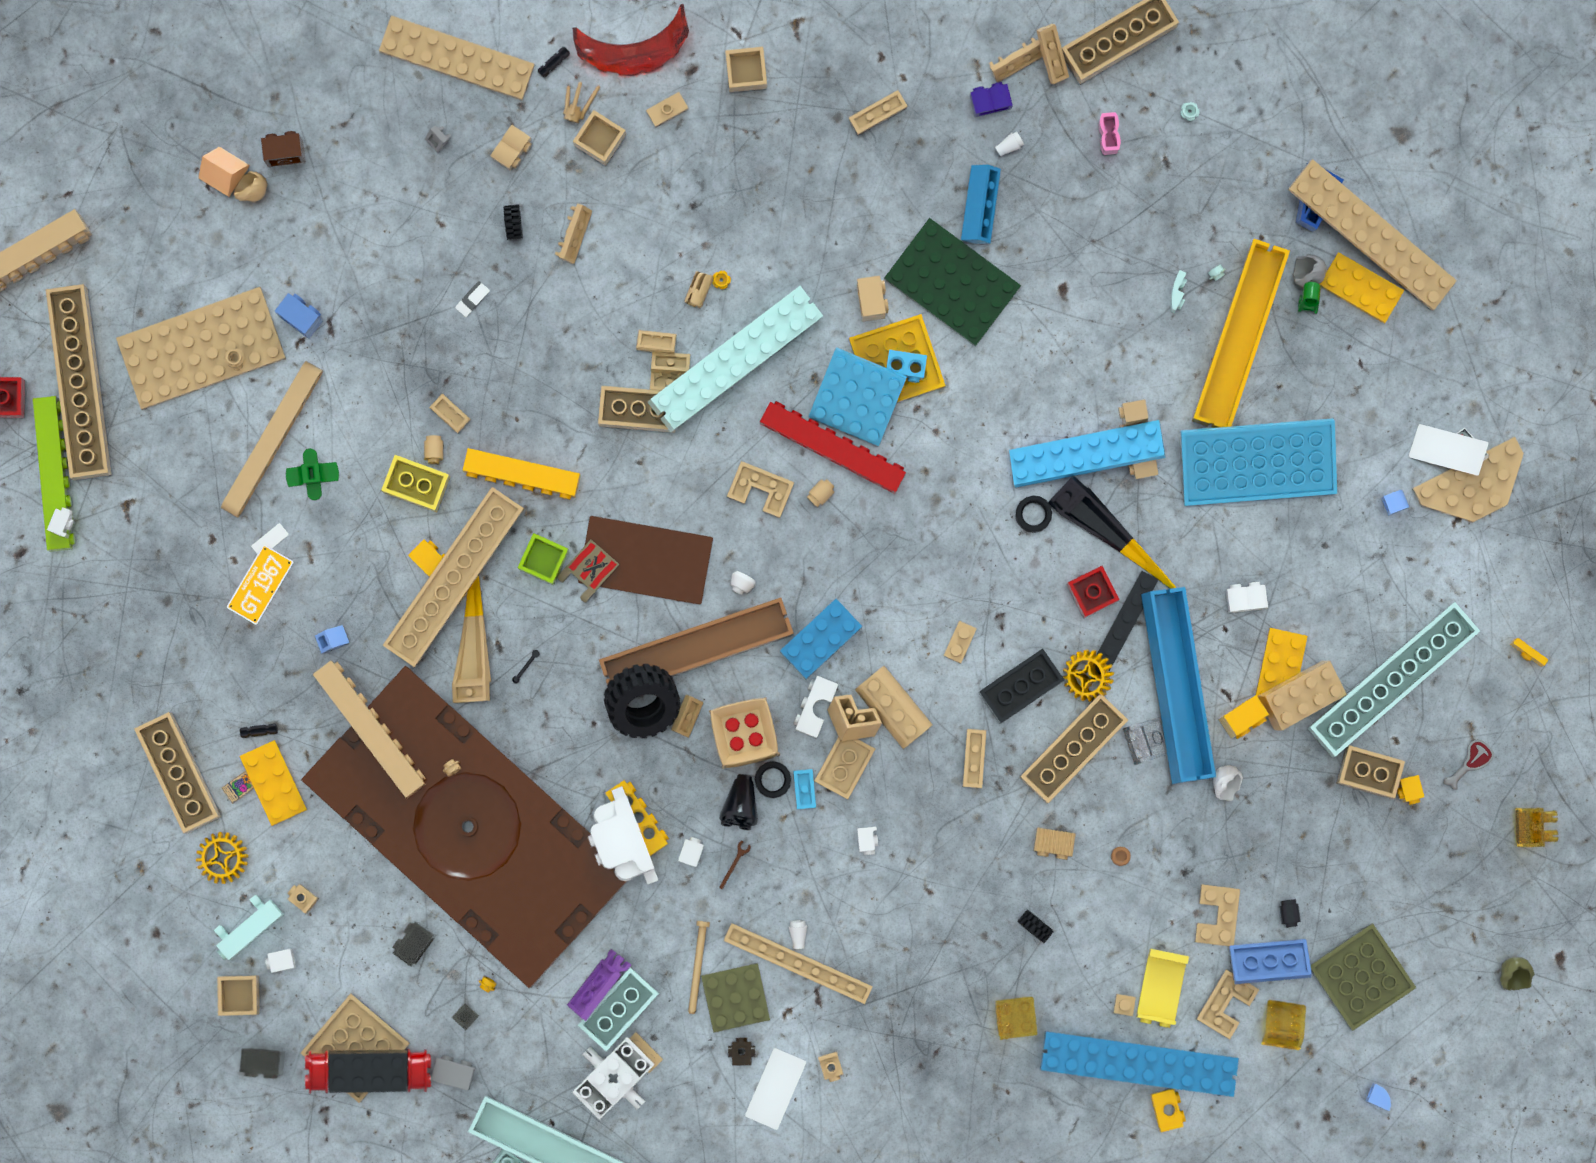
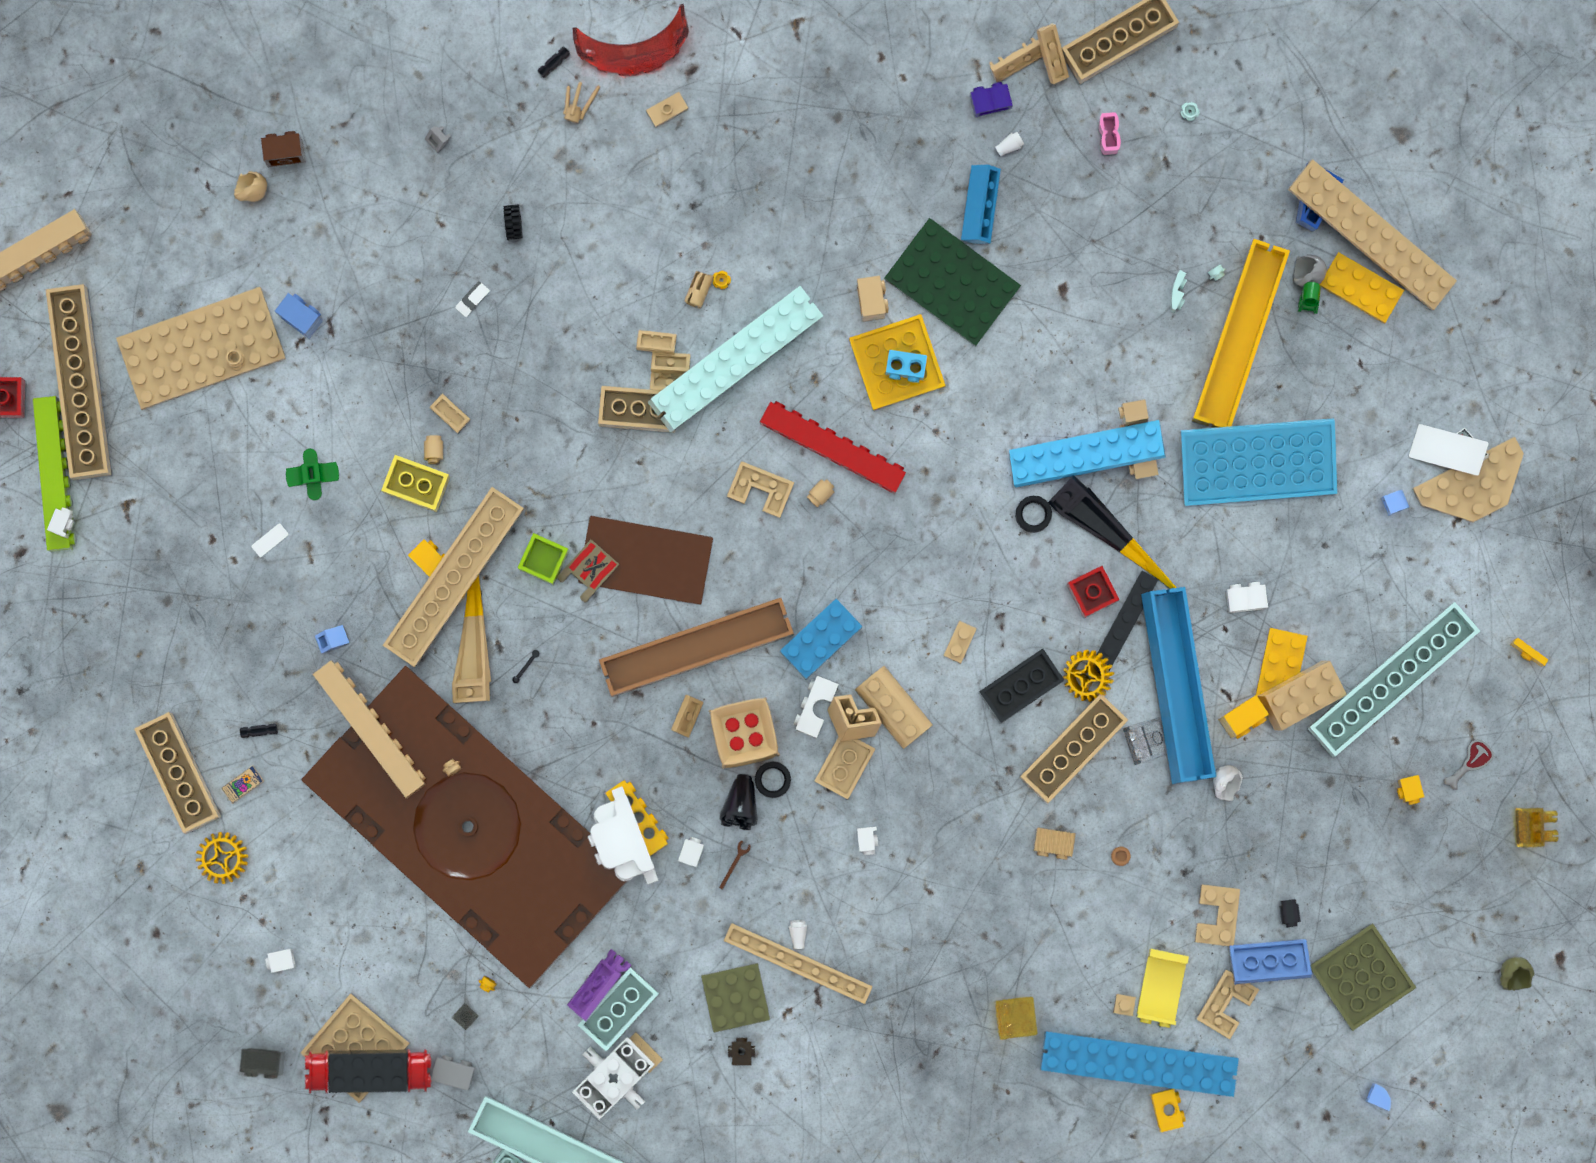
(222, 170): light nougat slope -> none
(238, 995): tan piece -> none
(249, 930): light aqua brick -> none
(260, 584): yellow sticker -> none
(271, 439): tan beam -> none
(273, 783): yellow plate -> none
(309, 898): tan brick -> none
(413, 943): clear smoke piece -> none
(456, 57): tan plate -> none
(511, 148): tan brick -> none
(522, 473): yellow brick -> none
(574, 233): tan plate -> none
(599, 137): tan piece -> none
(646, 719): black tyre -> none
(697, 965): tan bar -> none
(742, 583): white cone -> none
(746, 69): tan piece -> none
(775, 1088): white sticker -> none
(804, 789): medium azure plate -> none
(827, 1059): tan brick -> none
(857, 396): medium azure plate -> none
(878, 112): tan plate -> none
(974, 758): tan plate -> none
(1035, 926): black tyre -> none
(1284, 1025): clear yellow bracket -> none
(1370, 772): tan brick -> none

